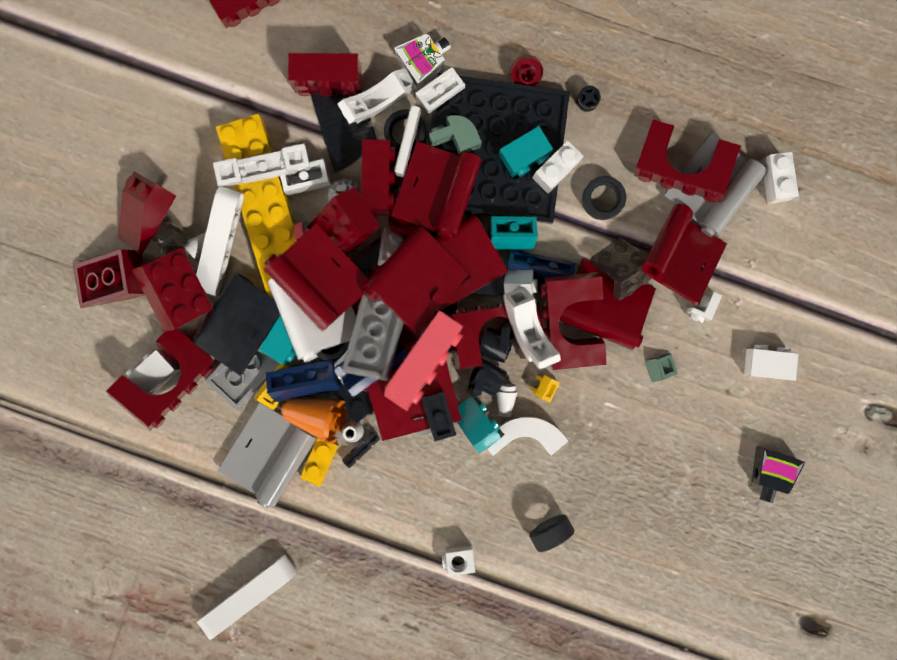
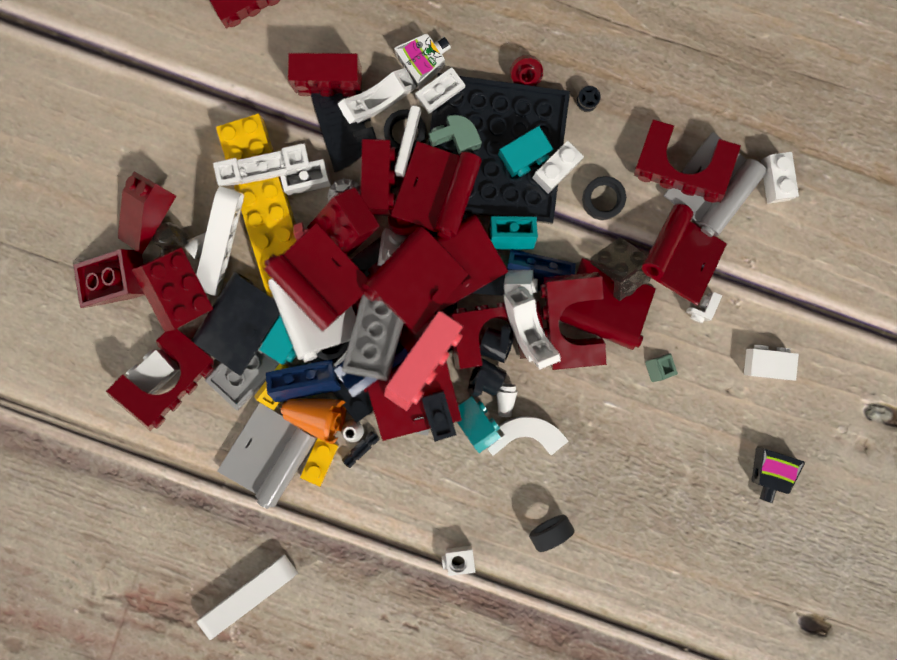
(546, 388): yellow tile -> none

